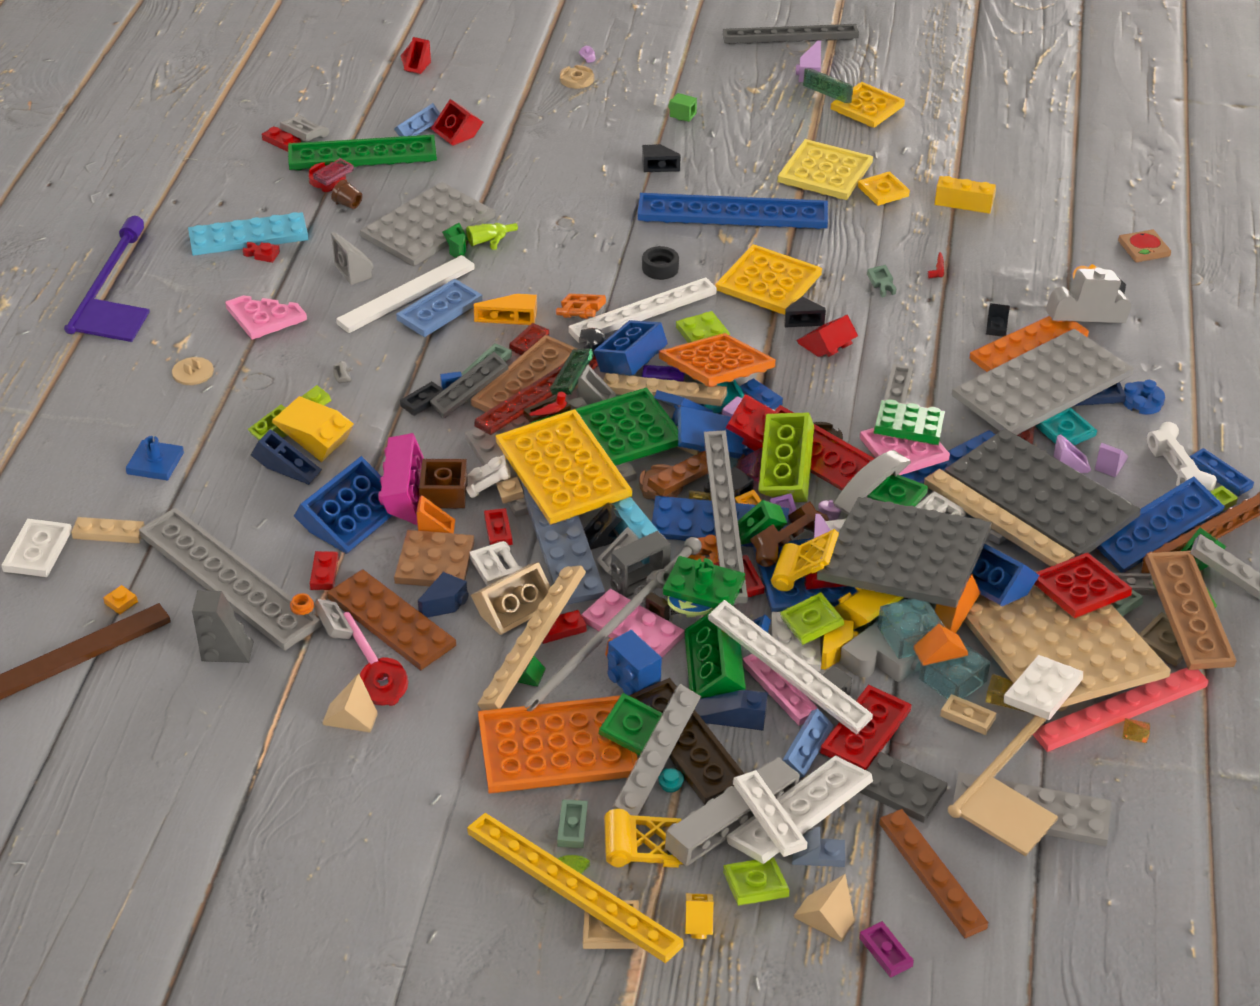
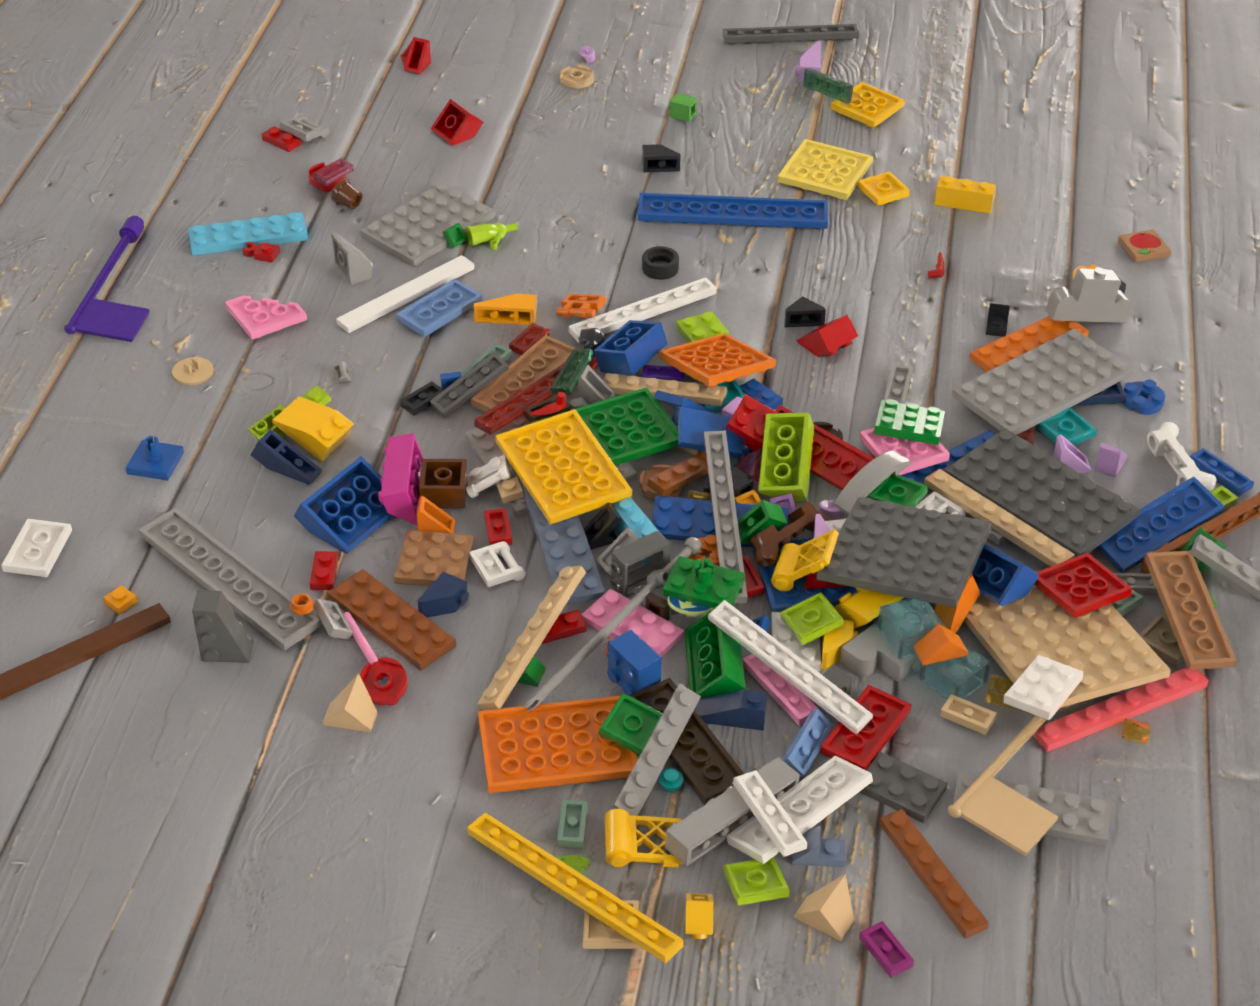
(107, 530): tan plate -> none
(363, 151): green plate -> none
(418, 122): medium blue plate -> none
(457, 245): green slope -> none
(512, 598): tan slope -> none
(768, 279): yellow plate -> none
(881, 278): sand green plate -> none

